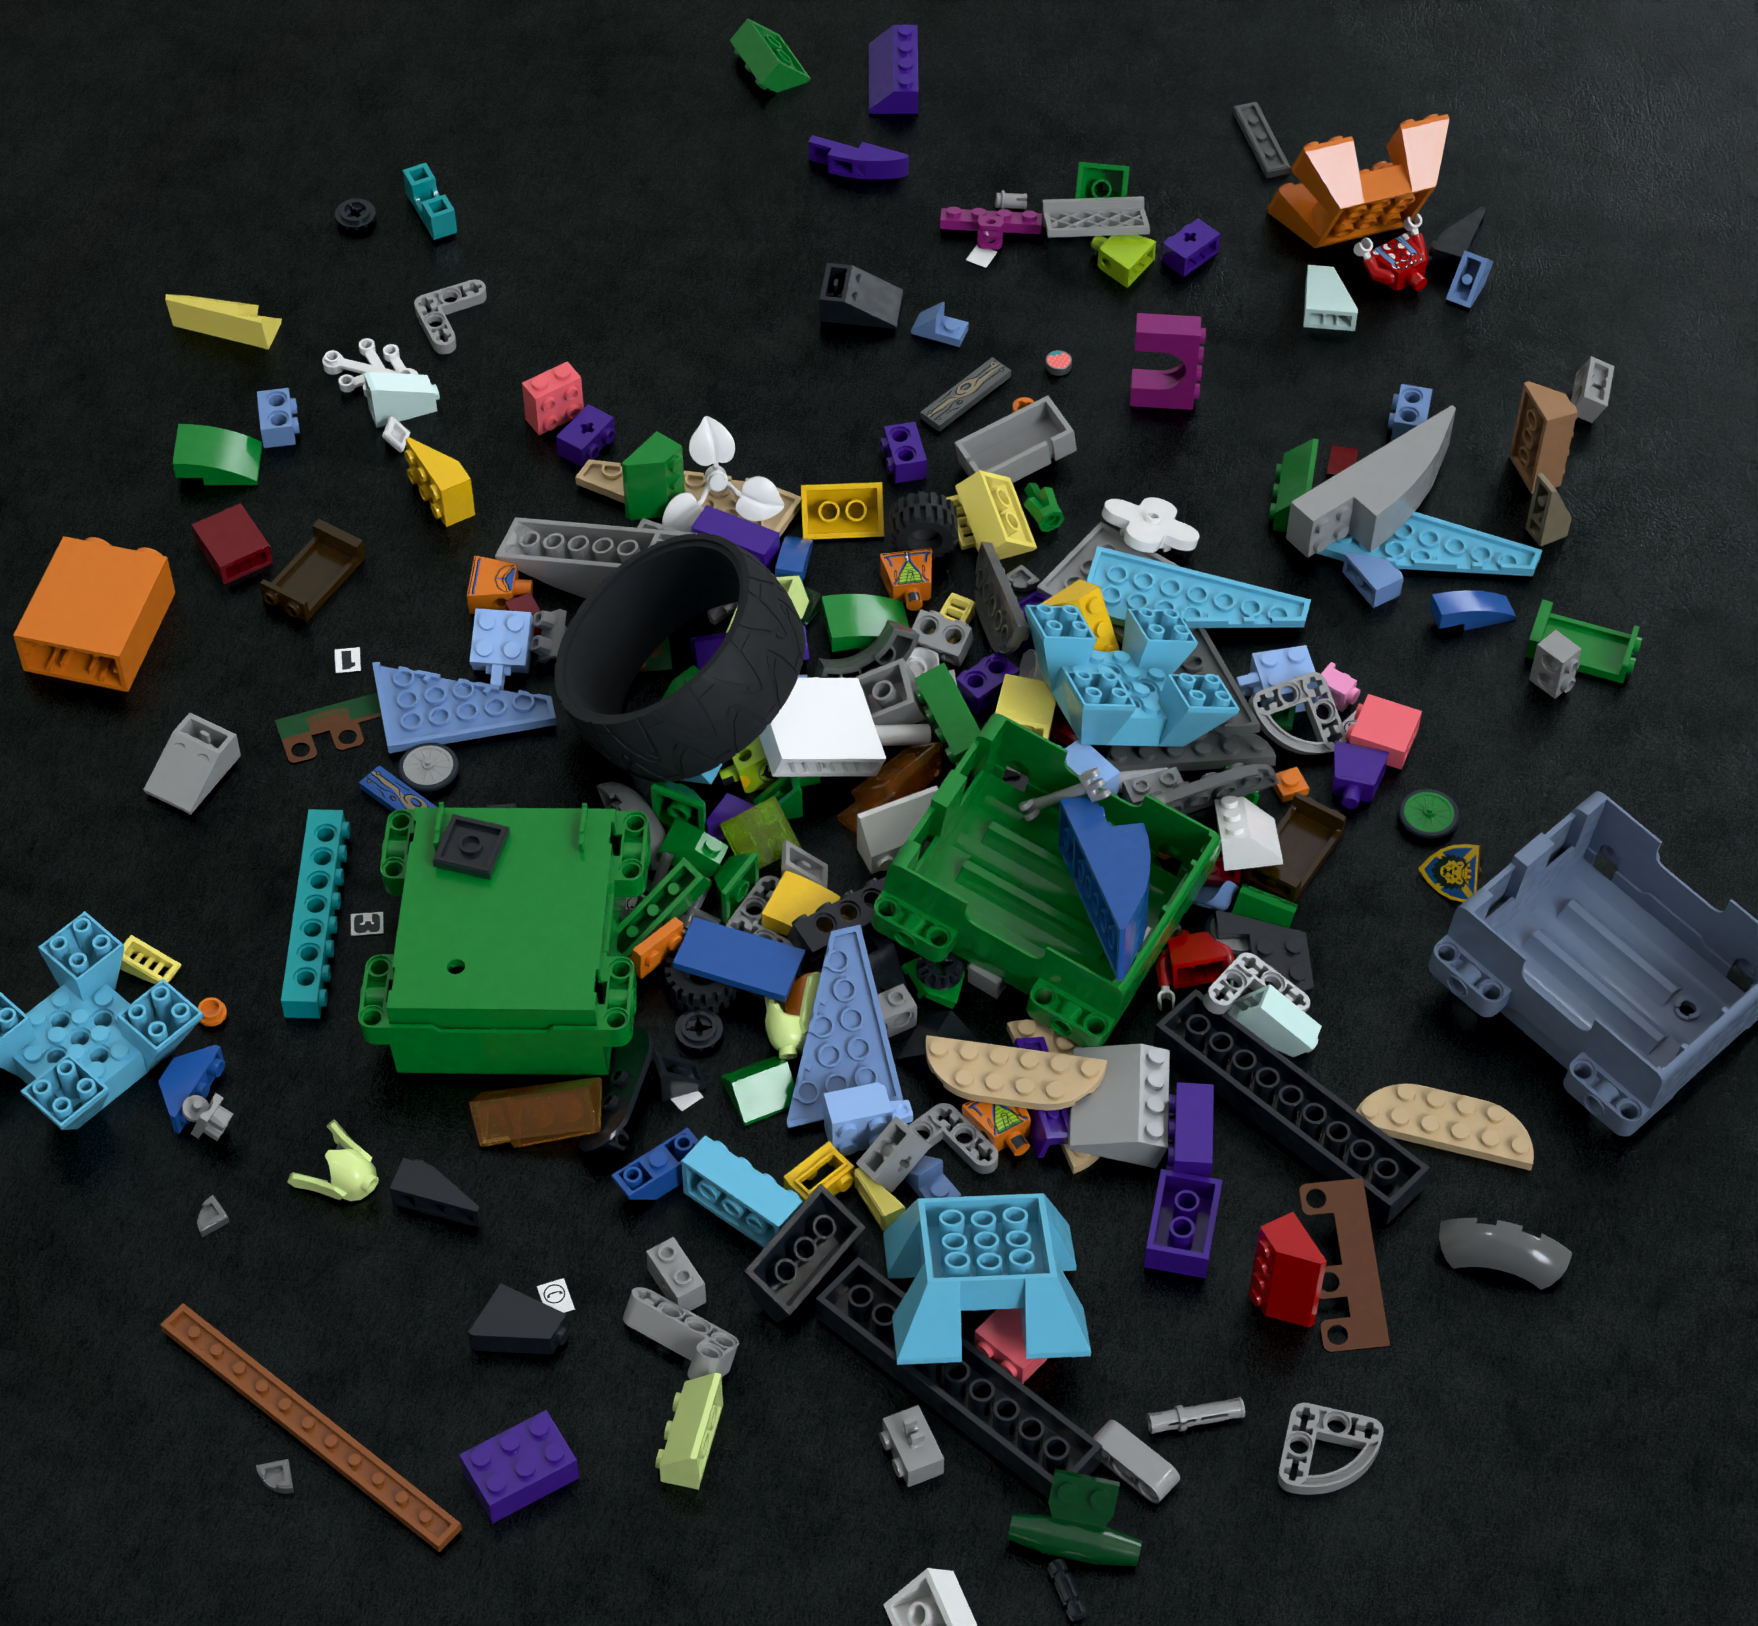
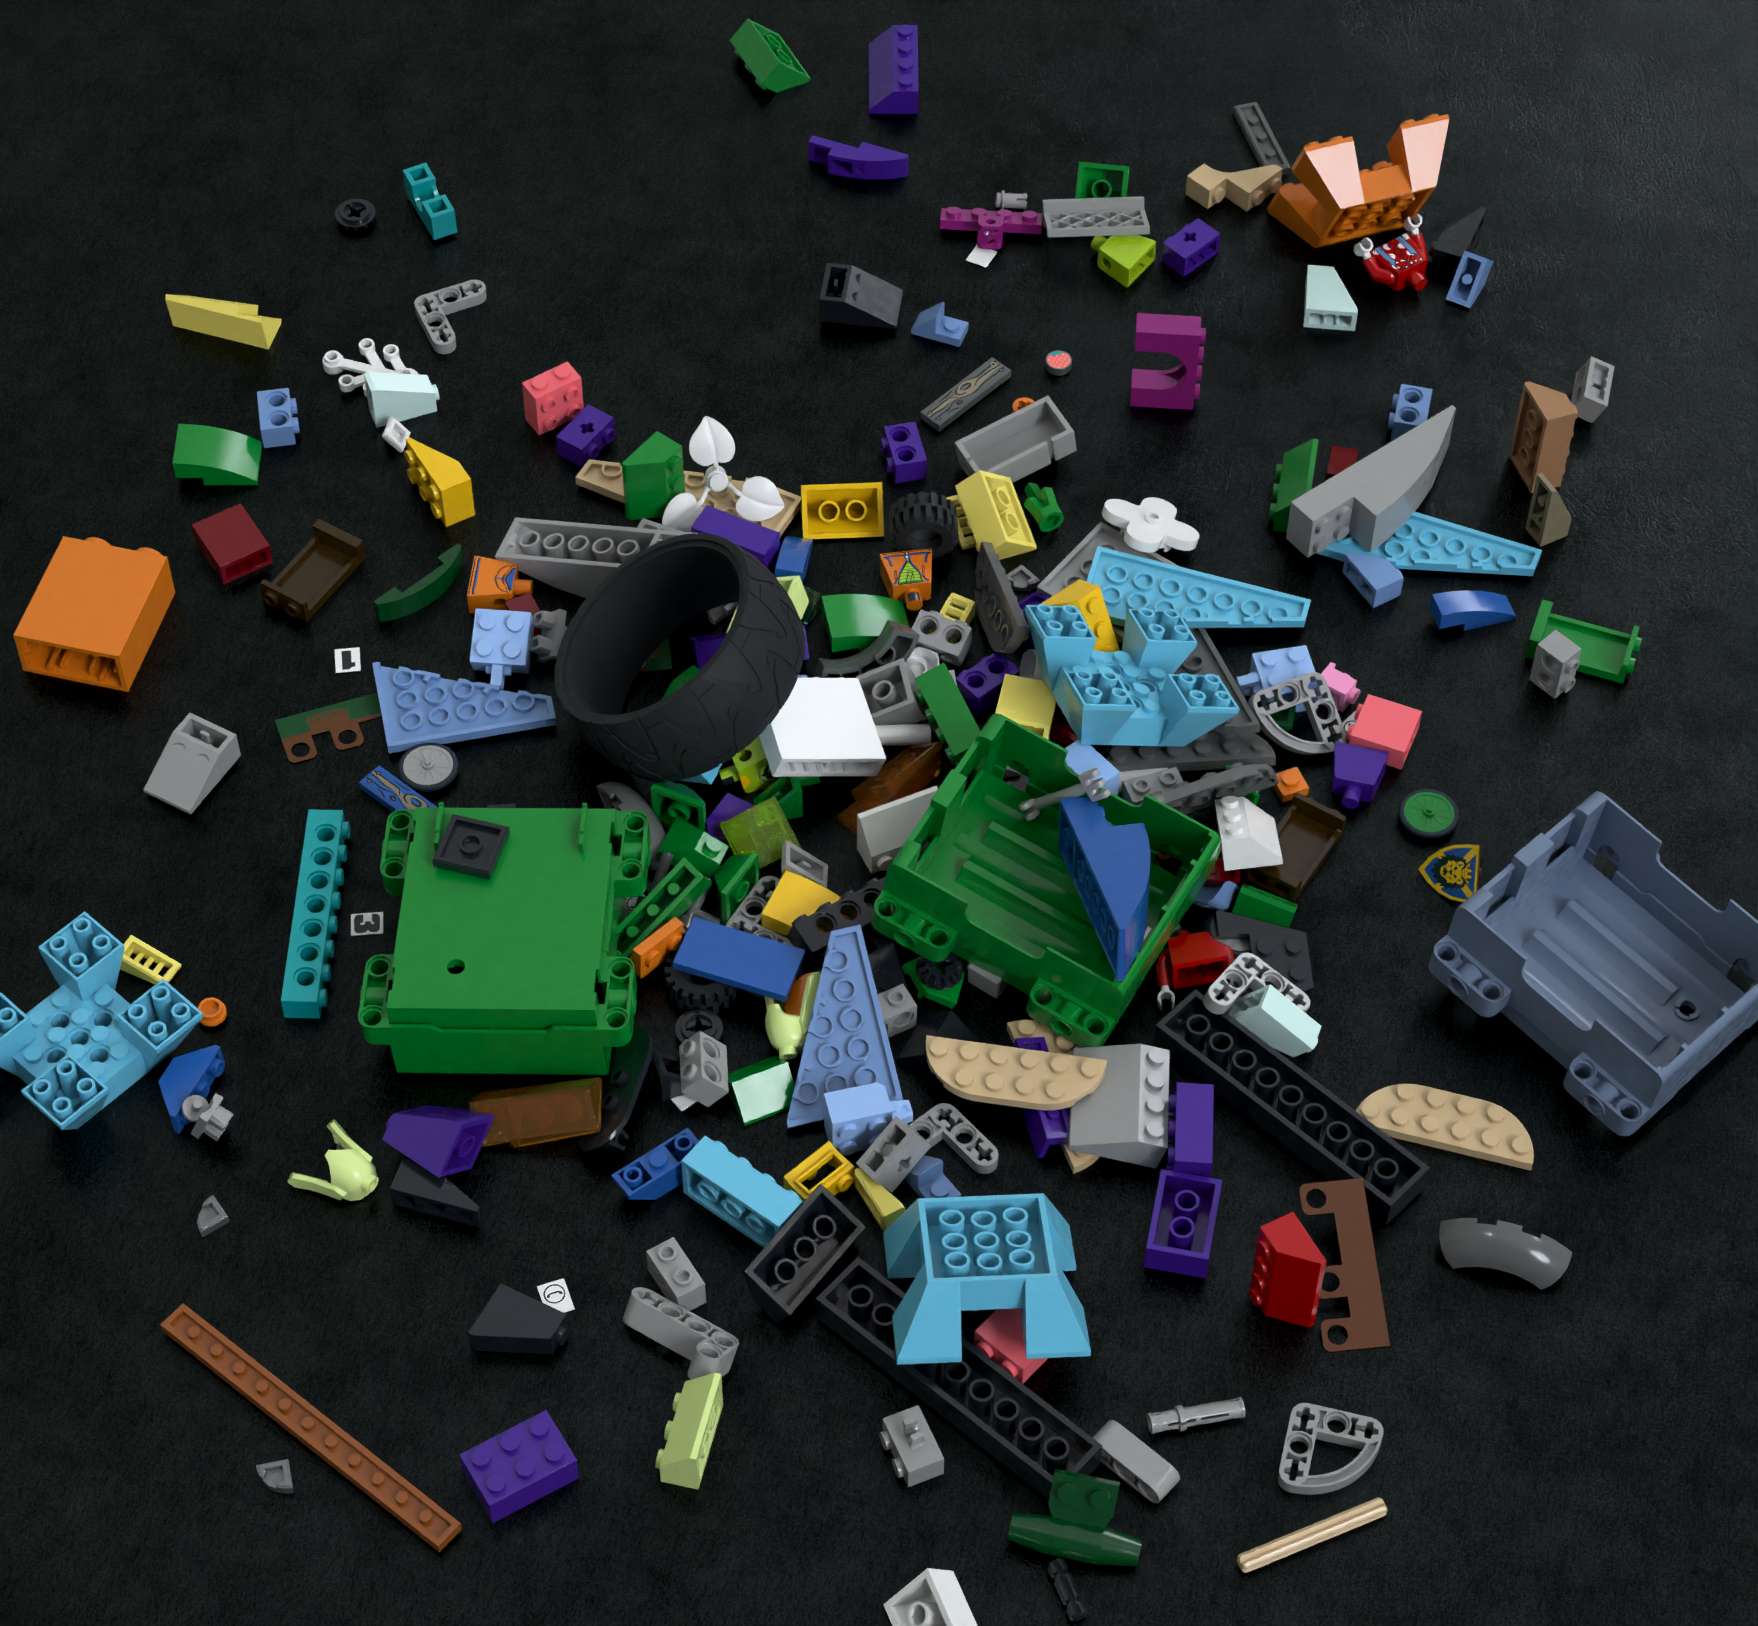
(398, 604): none -> dark green slope
(439, 1137): none -> dark purple slope
(703, 1068): none -> light grey brick
(1000, 1124): orange torso -> none
(1242, 187): none -> tan arch
(1311, 1535): none -> tan axle

